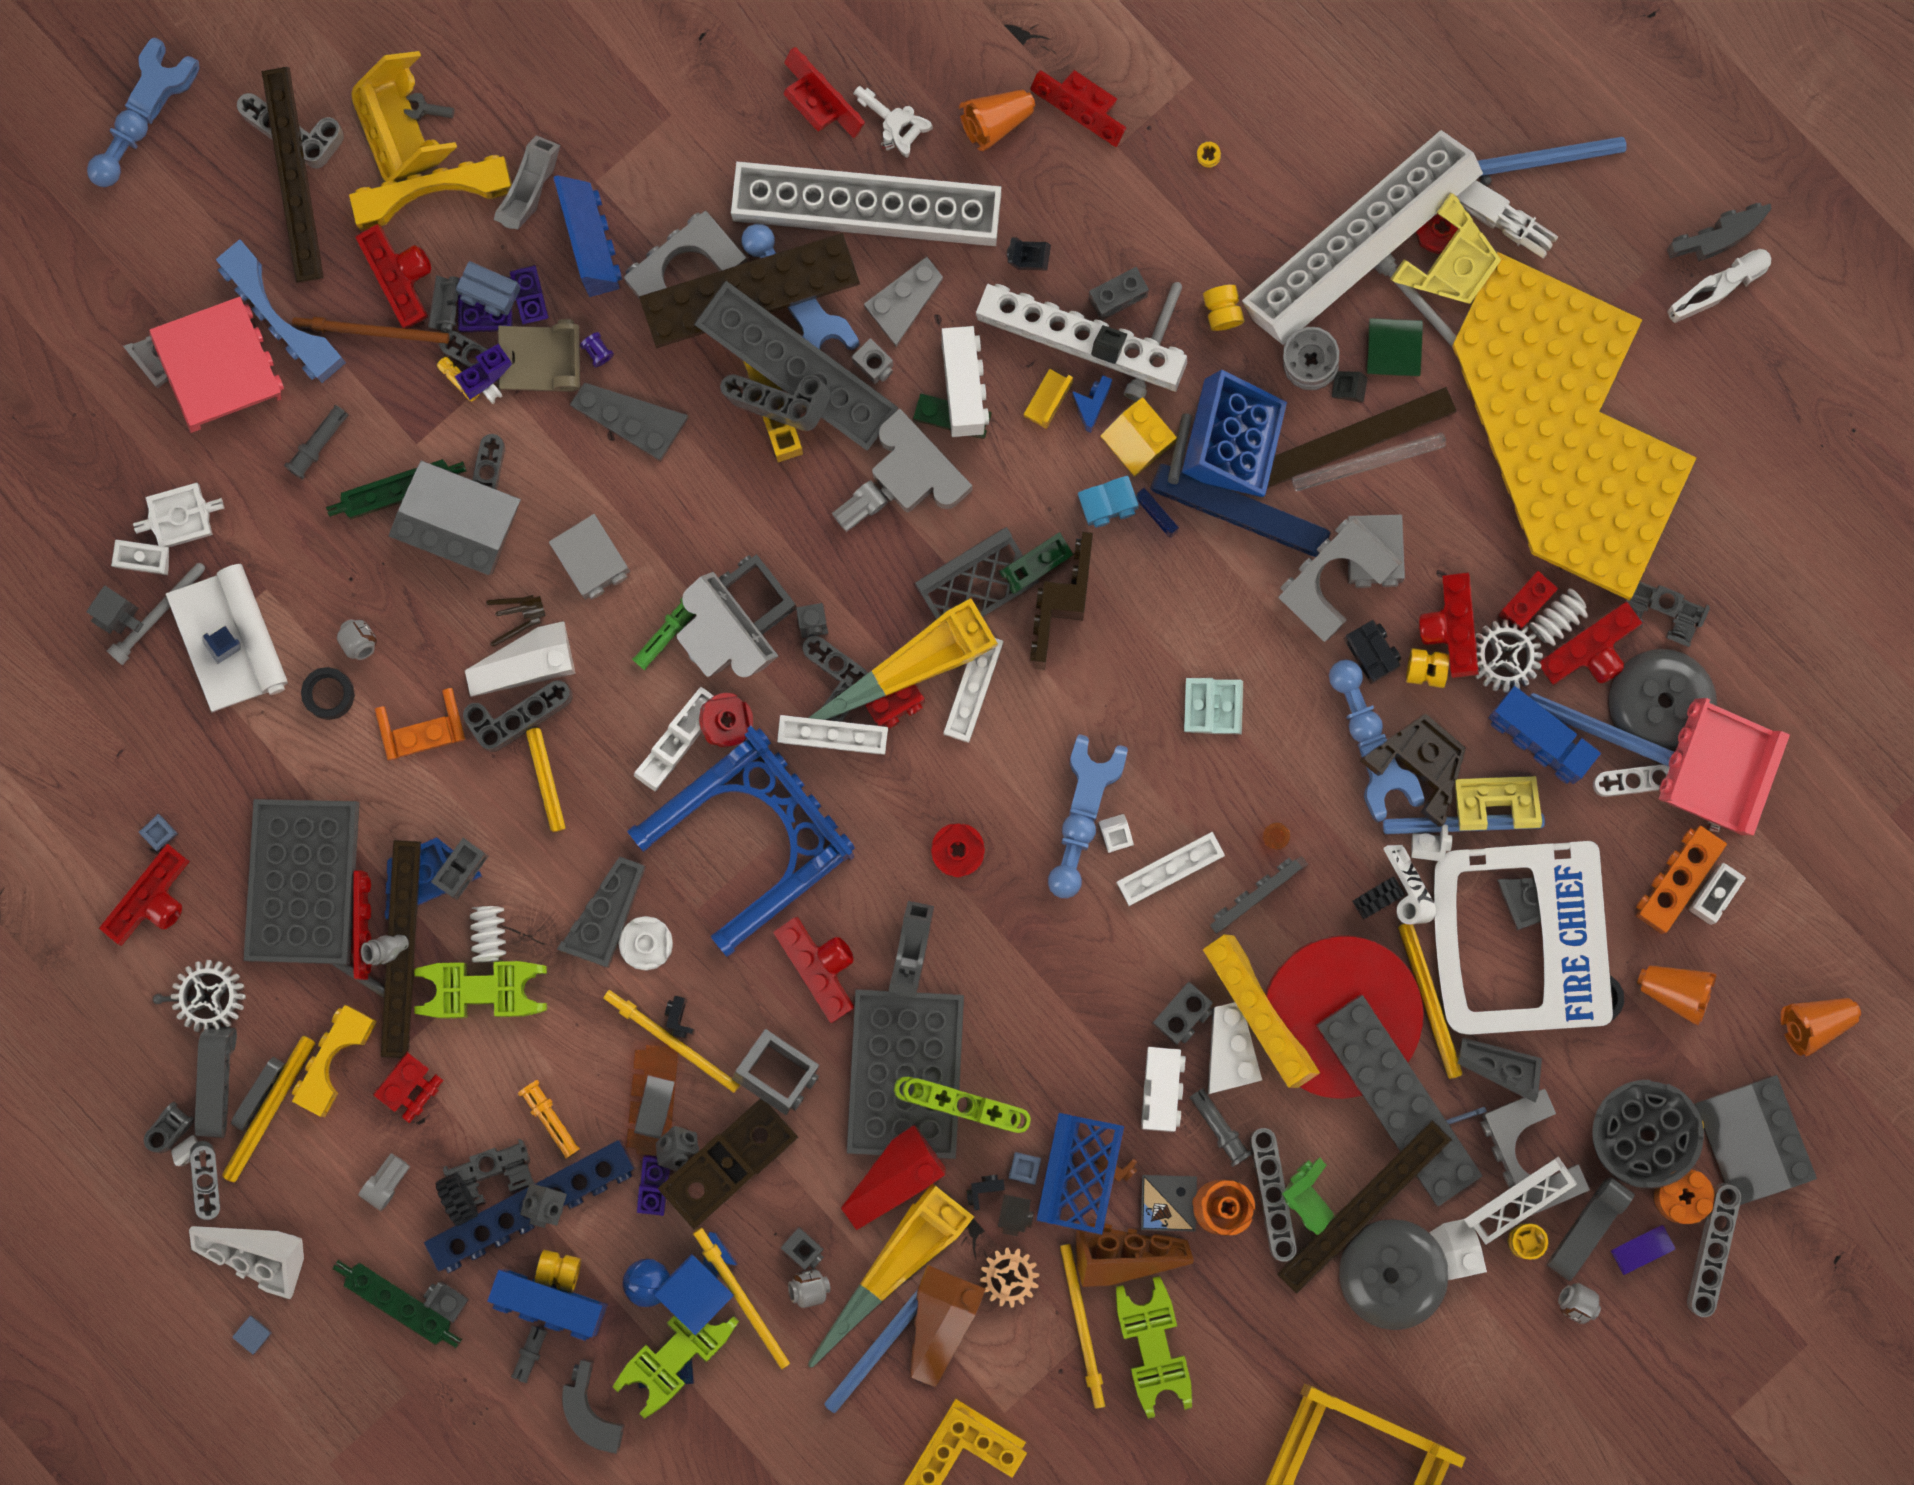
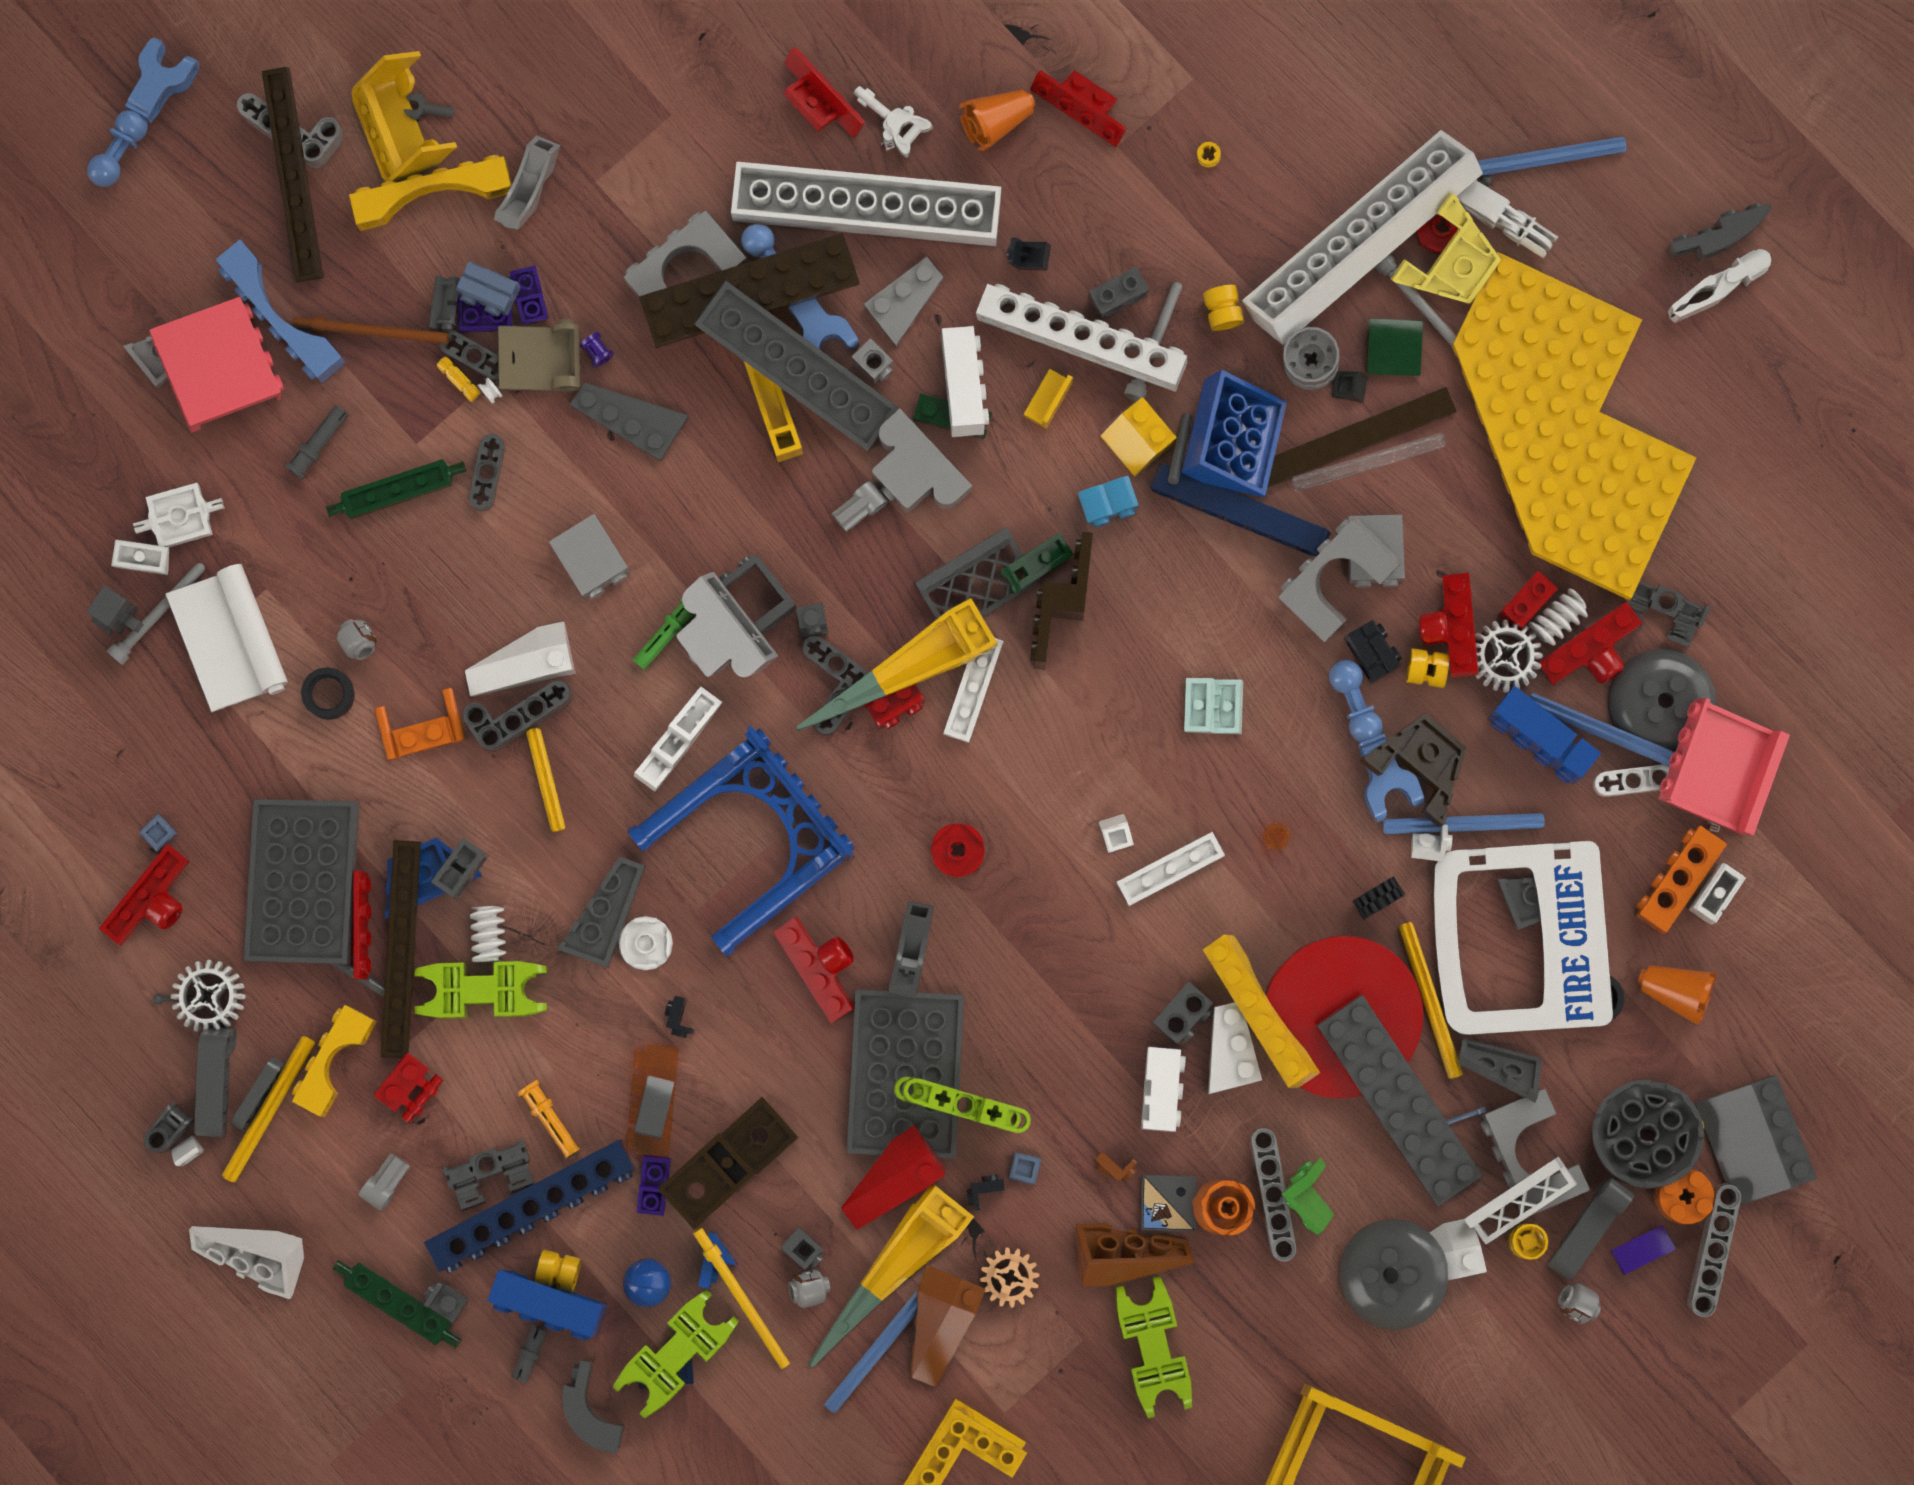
(196, 1173): dark grey beam -> none
(221, 644): dark blue panel -> none
(252, 1335): sand blue tile -> none
(383, 949): light grey animal -> none
(396, 273): red plate -> none
(455, 518): slope -> none
(456, 1199): black tyre -> none
(490, 368): dark purple slope -> none
(530, 607): dark brown plant -> none
(543, 1205): dark grey brick -> none
(588, 236): blue slope -> none
(629, 1010): yellow bar -> none
(676, 1148): dark grey brick -> none
(693, 1294): blue slope -> none
(711, 715): red plate -> none
(763, 1091): dark grey window -> none
(771, 399): dark grey beam -> none
(832, 735): white fence -> none
(1015, 1215): clear smoke brick -> none
(1059, 1173): blue fence -> none
(1079, 826): medium blue piece -> none
(1090, 408): blue slope -> none
(1093, 1379): yellow bar -> none
(1108, 344): pearl dark grey slope -> none
(1157, 513): clear blue tile -> none
(1226, 1137): dark grey pin -> none
(1265, 887): dark grey wing -> none
(1364, 1206): dark brown tile -> none
(1418, 905): white door -> none
(1479, 793): light yellow plate -> none
(1817, 1023): orange cone -> none

